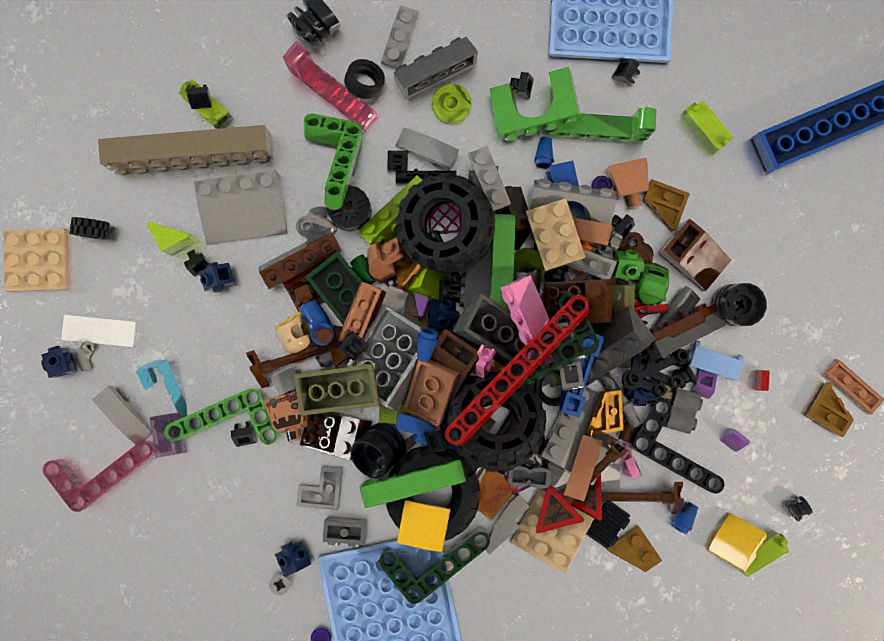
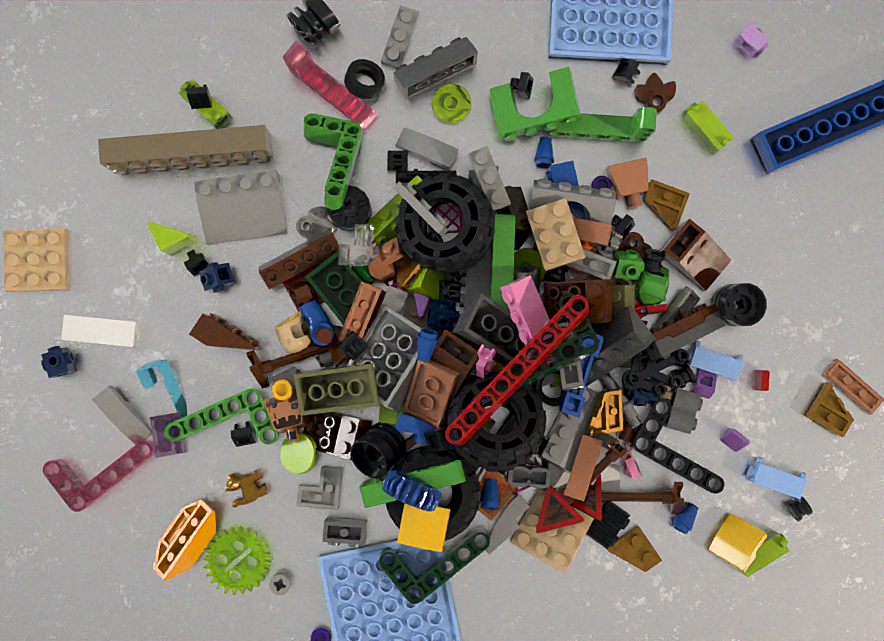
(83, 355): light grey arm -> none
(89, 228): black tyre -> none
(185, 539): none -> light orange wedge
(213, 332): none -> reddish brown slope
(248, 485): none -> pearl gold animal
(249, 573): none -> clear neon green gear
(282, 390): none -> yellow tile
(292, 558): dark blue brick -> none
(300, 455): none -> lime tile
(362, 251): none -> clear brick
(411, 491): none -> blue gear
(422, 208): none -> light grey plate
(489, 497): none -> blue cone
(653, 260): none -> black wheel
(657, 91): none -> reddish brown plate
(752, 40): none -> lavender brick
(776, 479): none -> light blue brick

